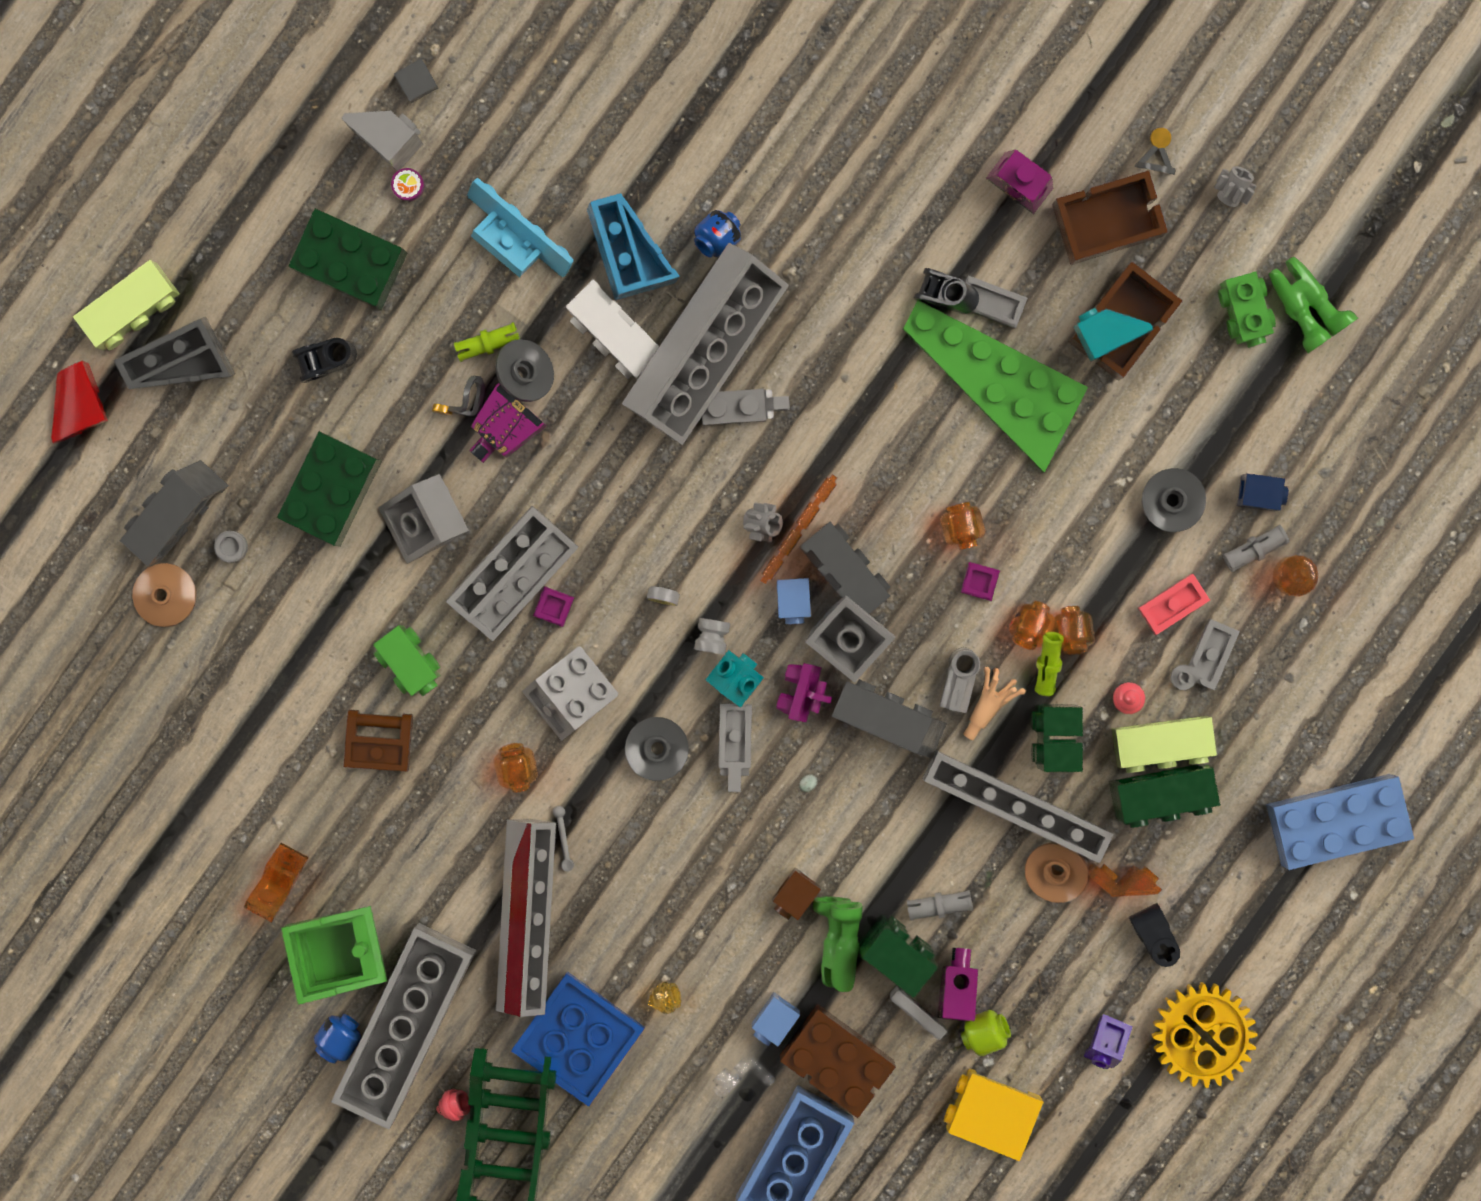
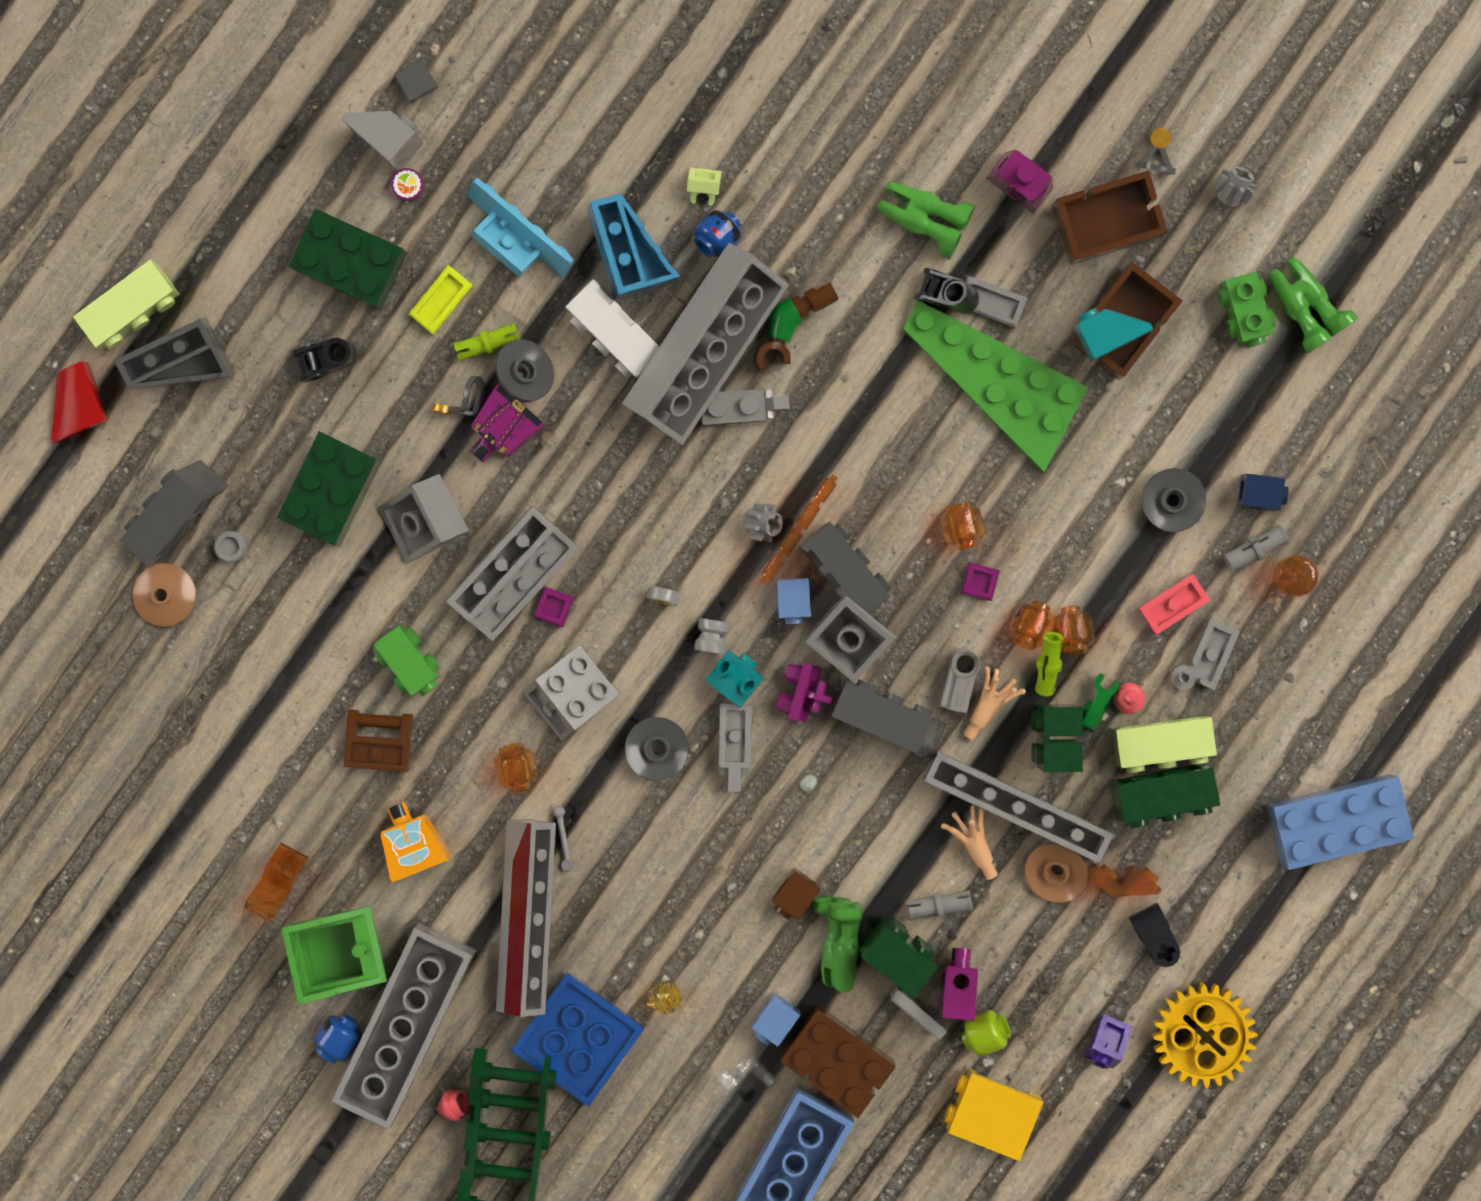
(411, 843): none -> light orange torso
(441, 300): none -> neon yellow tile
(703, 182): none -> yellowish green tile
(787, 317): none -> piece
(916, 211): none -> bright green piece
(974, 841): none -> light nougat piece
(1094, 710): none -> green plate

